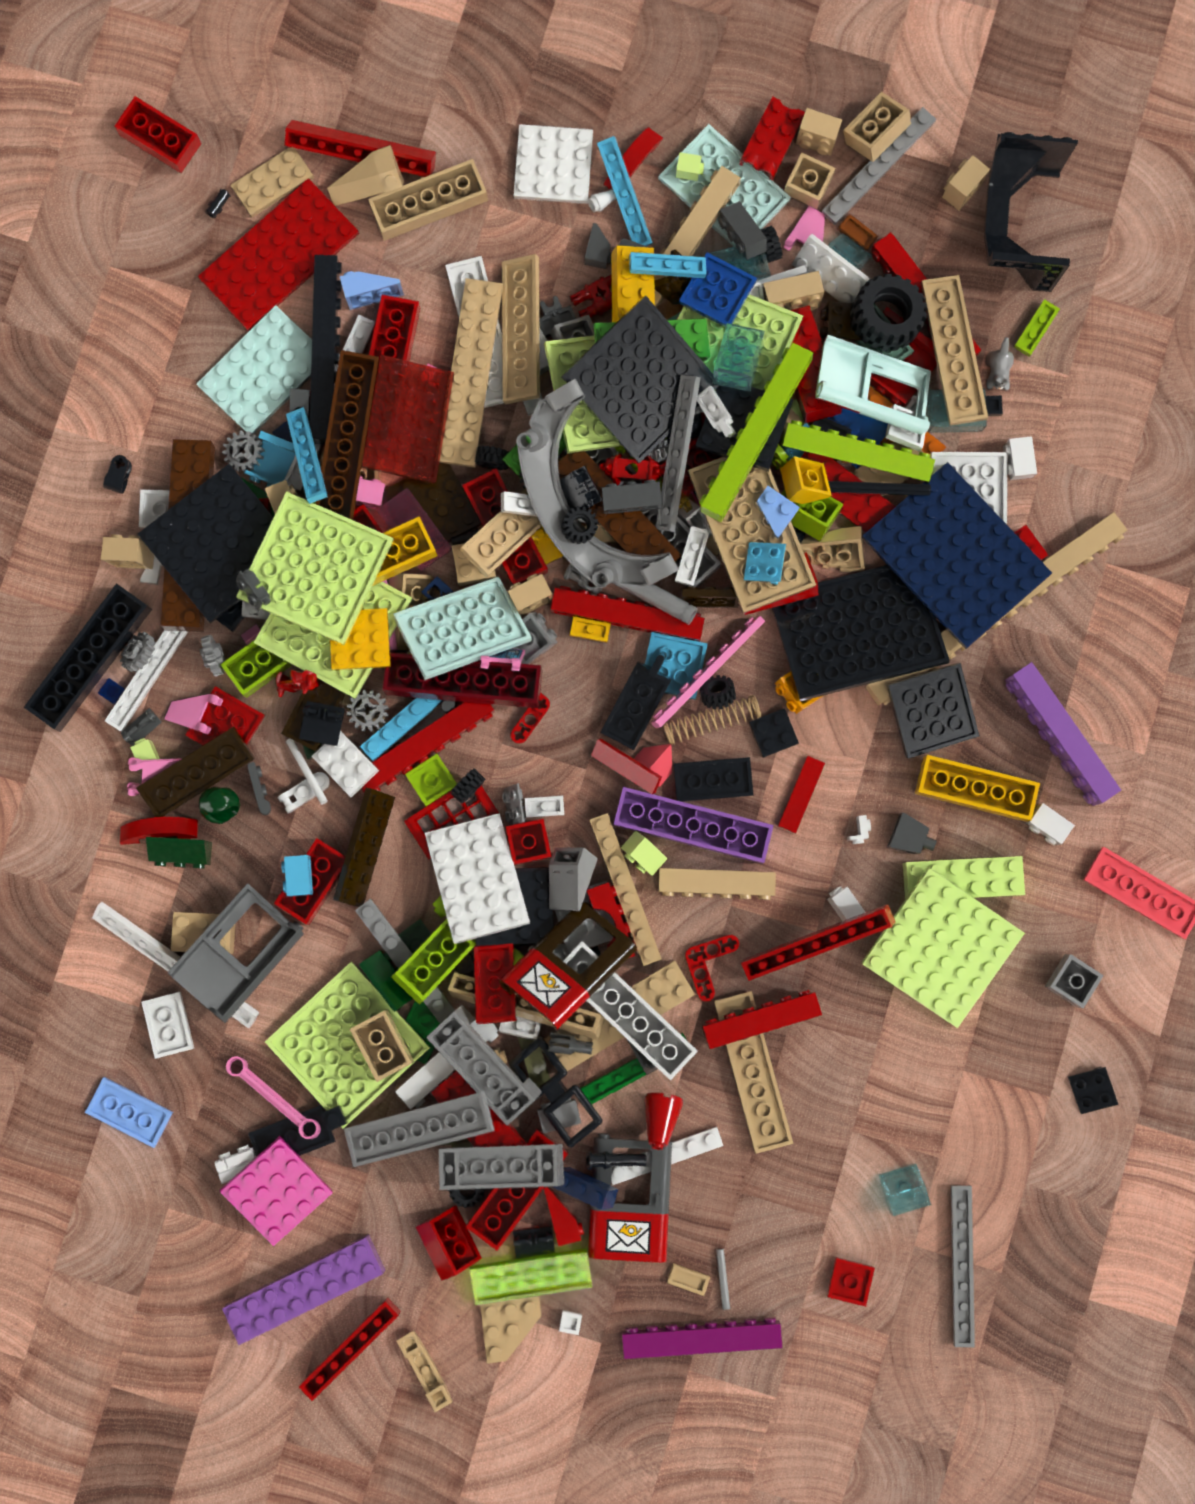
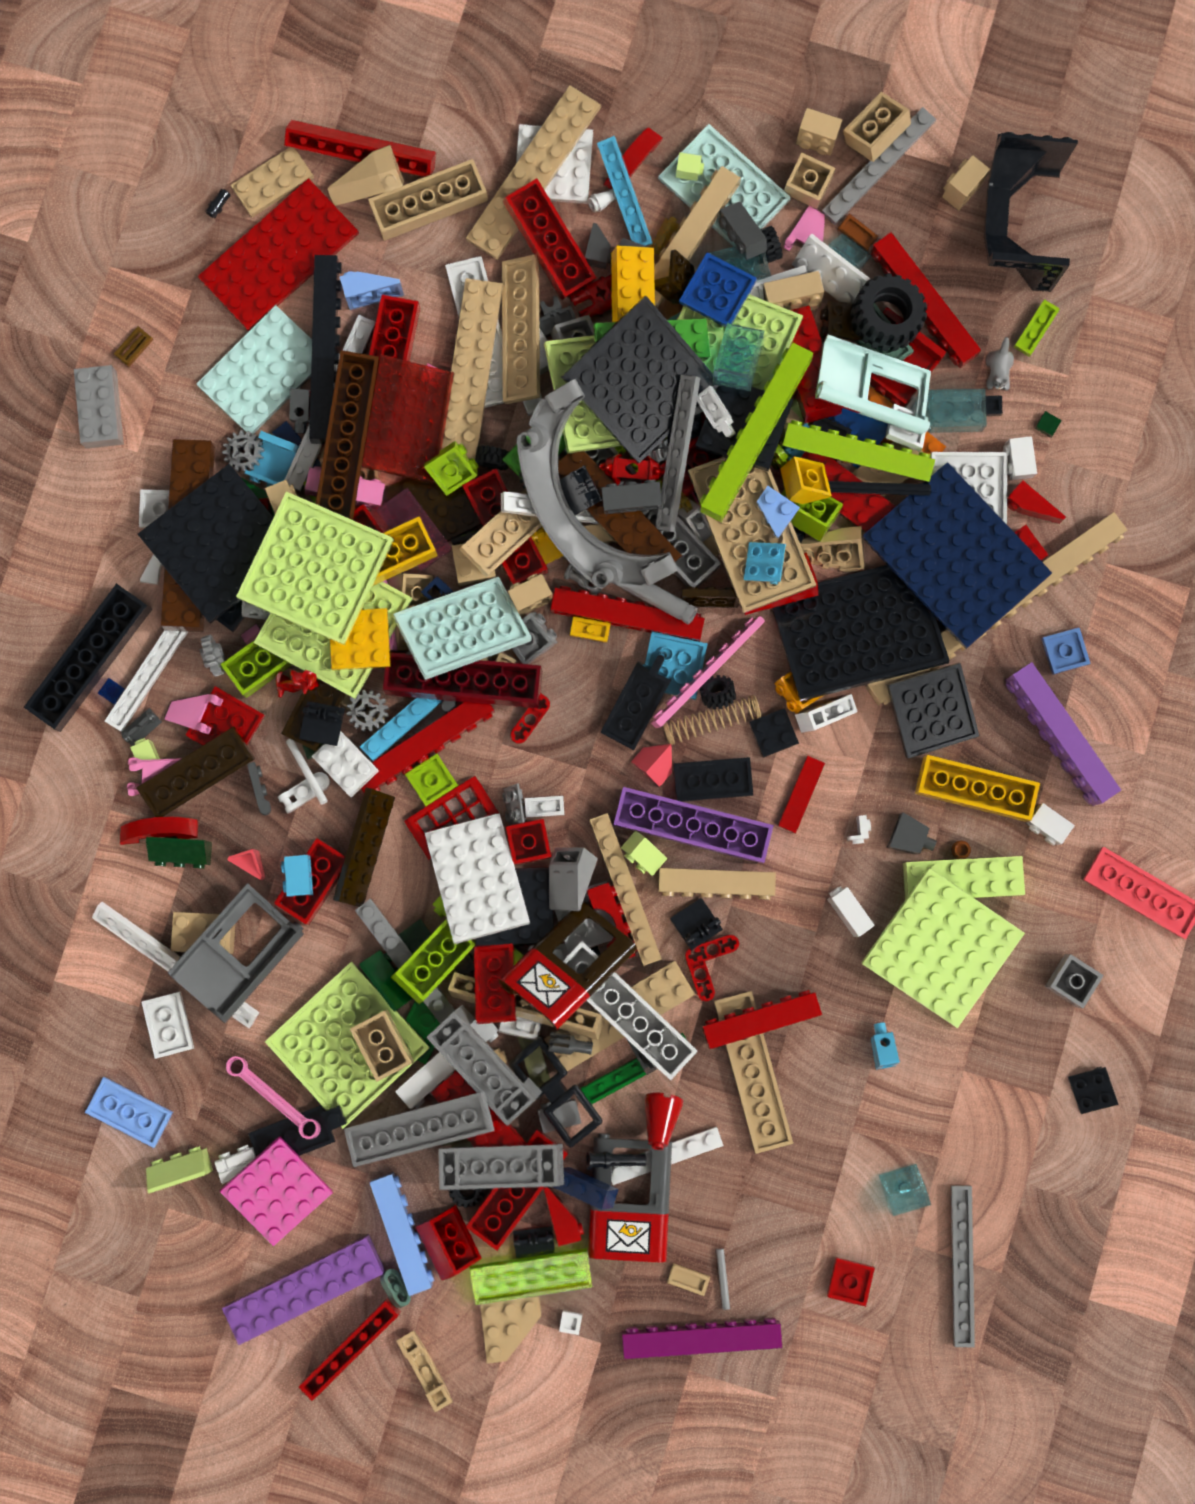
(98, 406): none -> light grey brick
(117, 477): black piece -> none
(127, 552): tan brick -> none
(137, 652): light grey gear -> none
(138, 351): none -> pearl gold tile
(158, 134): red brick -> none
(178, 1169): none -> yellowish green slope
(218, 804): dark green piece -> none
(250, 862): none -> coral slope
(256, 596): dark grey hinge -> none
(306, 455): medium azure plate -> none
(395, 1288): none -> sand green plate
(401, 1233): none -> light blue brick
(452, 467): none -> lime plate
(468, 785): black tyre -> none
(512, 656): bright pink flag -> none
(540, 161): none -> tan plate
(549, 239): none -> red brick
(585, 515): black tyre -> none
(626, 766): tile -> none
(664, 234): none -> clear yellow hinge
(667, 265): medium azure plate -> none
(692, 556): white plate -> none
(696, 924): none -> black hinge
(772, 137): red piece -> none
(818, 942): red brick -> none
(826, 713): none -> white slope
(884, 1056): none -> medium azure torso
(954, 350): tan plate -> none
(961, 850): none -> dark orange plate
(1031, 503): none -> red slope
(1048, 424): none -> dark green tile
(1065, 651): none -> medium blue plate

